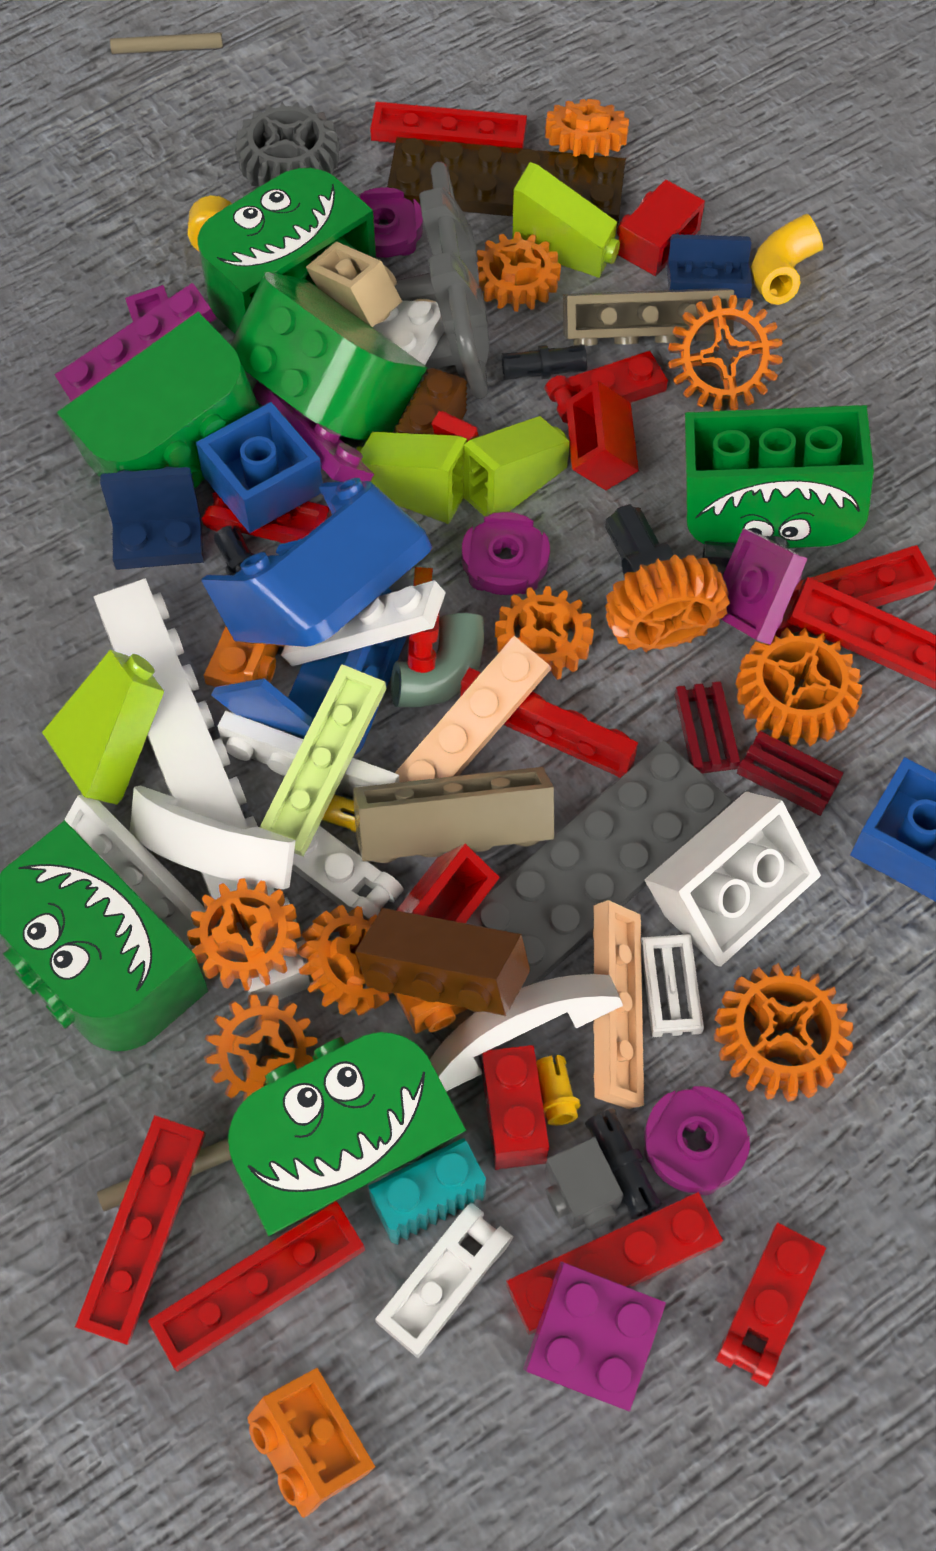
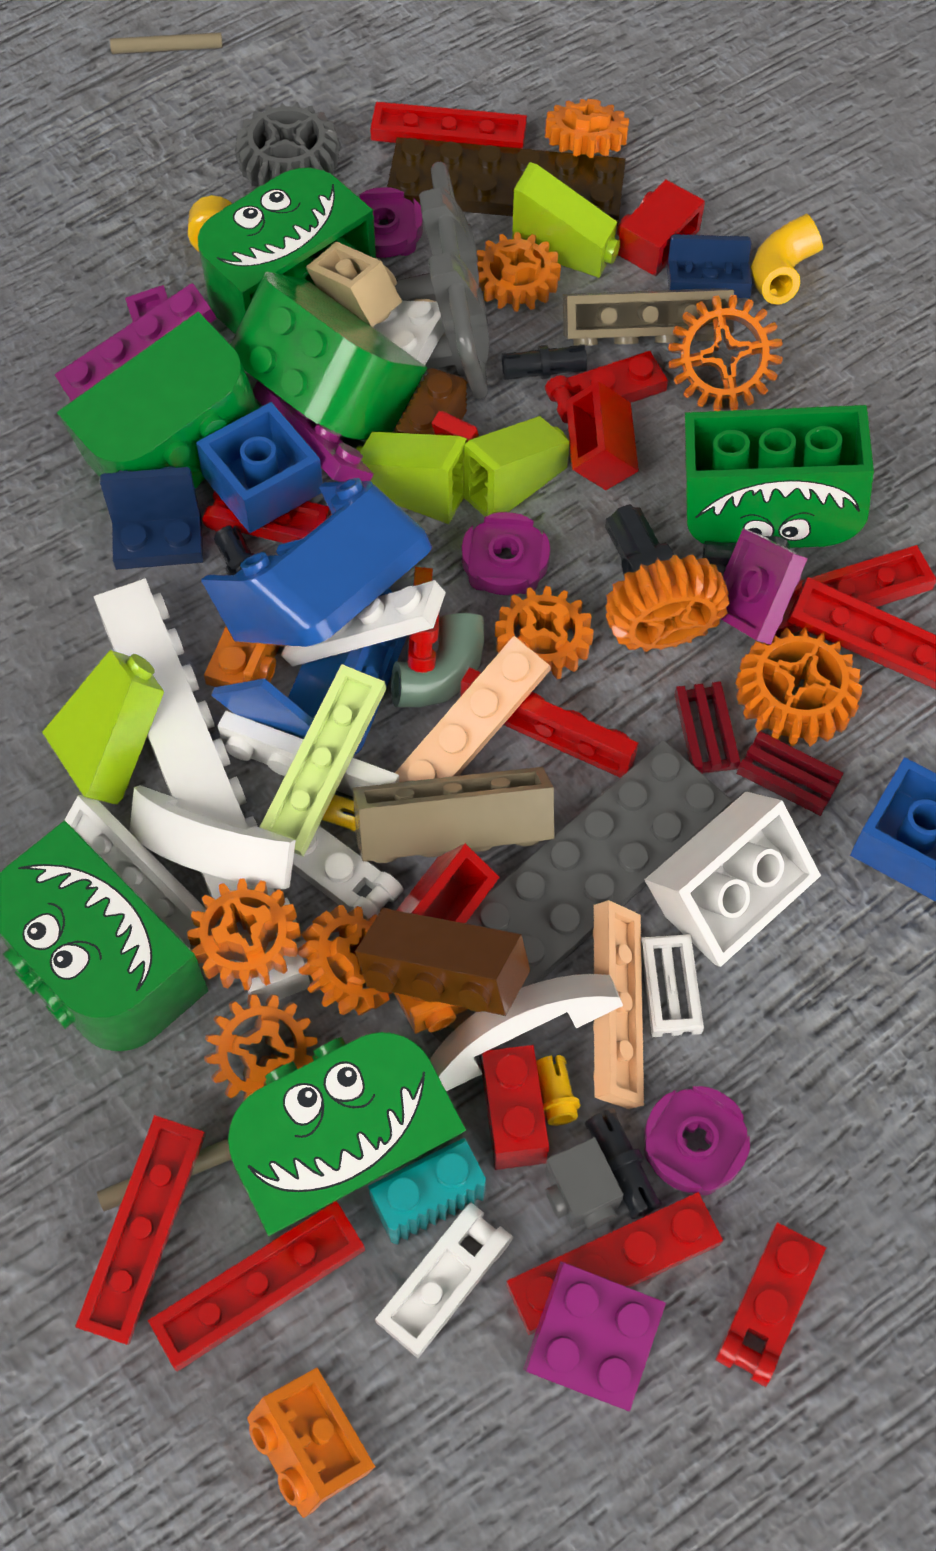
(811, 1003): orange gear -> none

